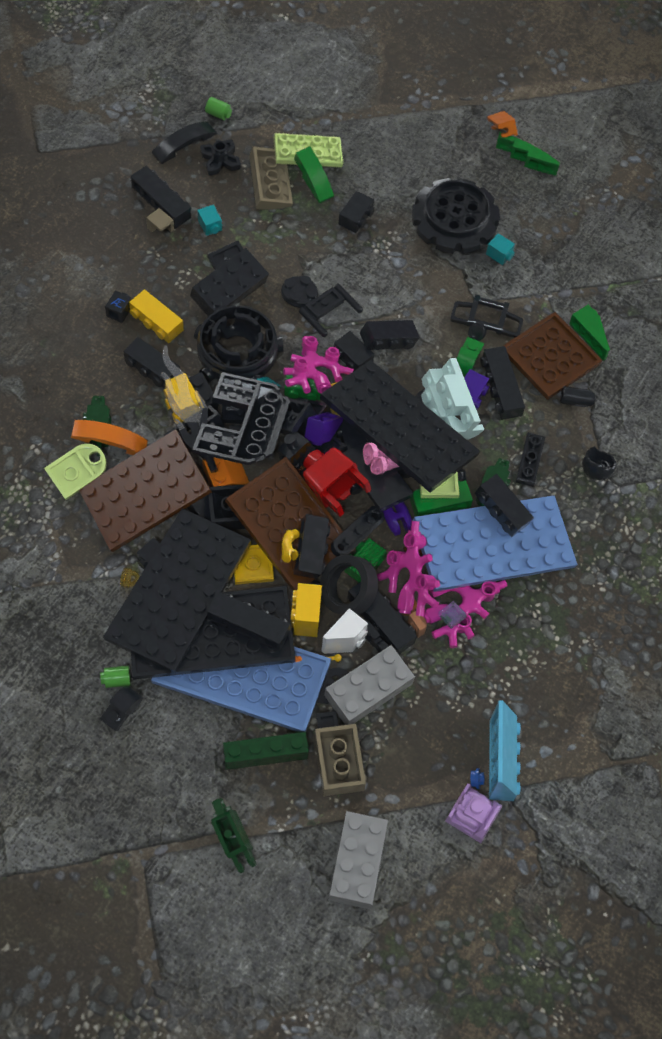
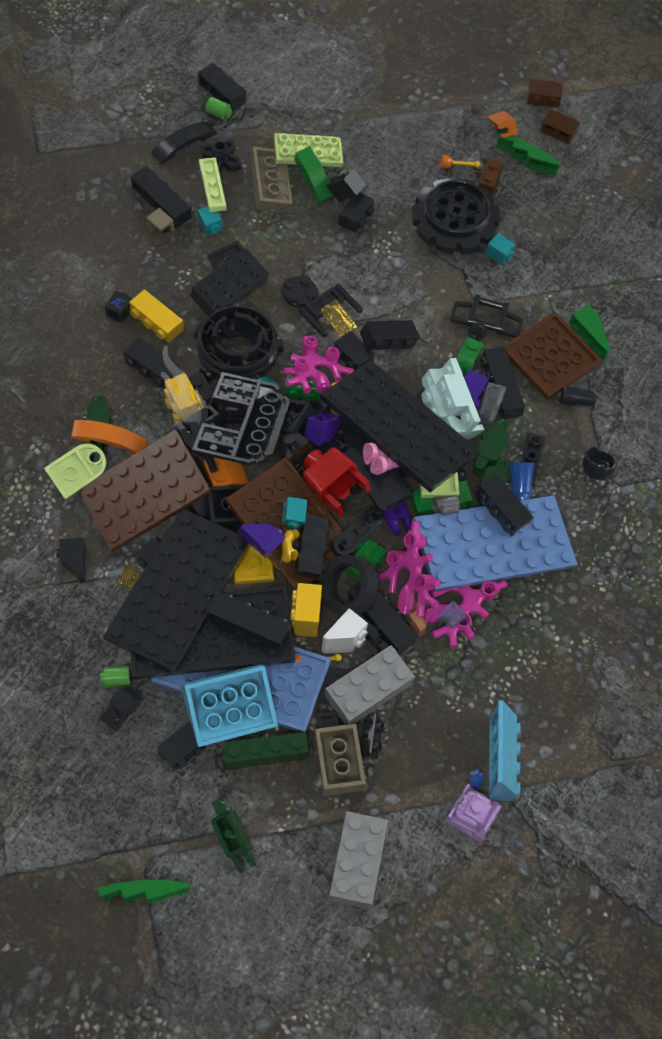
(72, 556): none -> black slope
(153, 890): none -> green slope
(180, 748): none -> black brick
(212, 184): none -> yellowish green tile
(222, 86): none -> black brick
(229, 705): none -> medium azure slope
(262, 537): none -> dark purple slope
(294, 512): none -> teal brick
(342, 312): none -> clear yellow tile
(345, 184): none -> black brick
(373, 727): none -> black hinge
(446, 162): none -> hinge
(446, 505): none -> flat silver piece
(491, 175): none -> reddish brown brick
(491, 402): none -> flat silver tile
(492, 446): none -> dark green hinge
(521, 479): none -> blue plant
(544, 93): none -> reddish brown brick
(560, 126): none -> reddish brown brick

